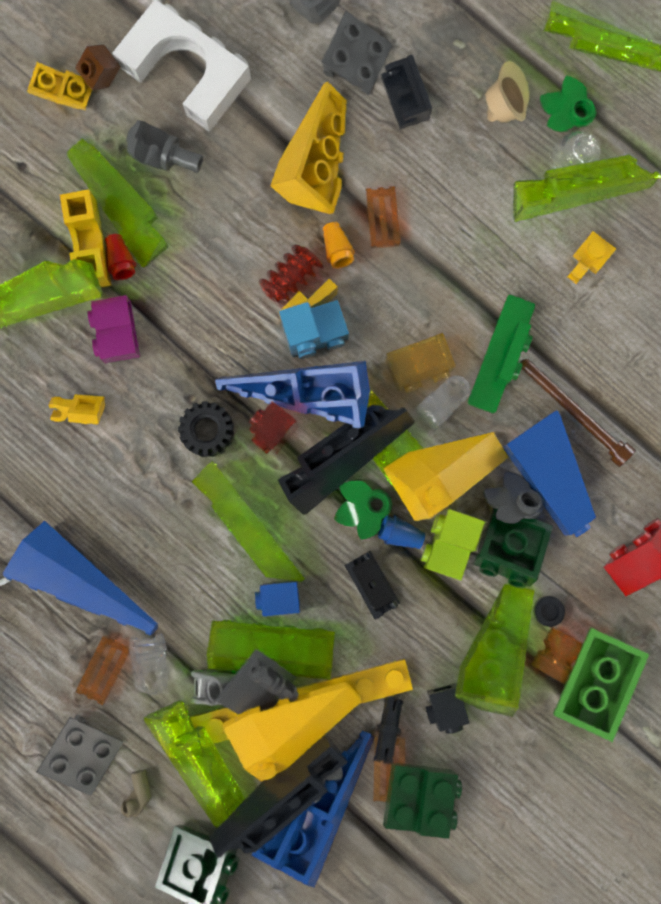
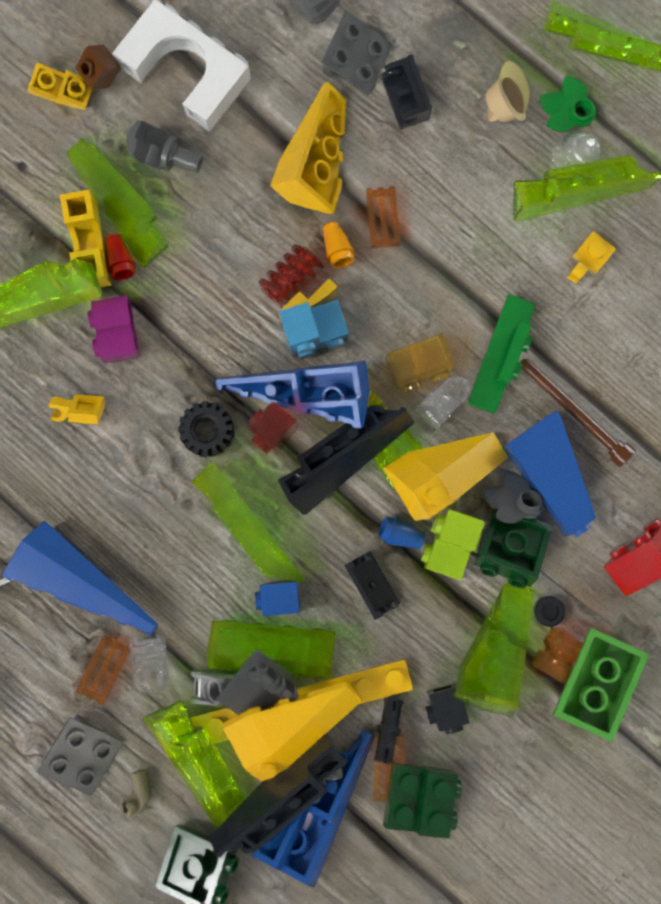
(358, 509): green plate -> none

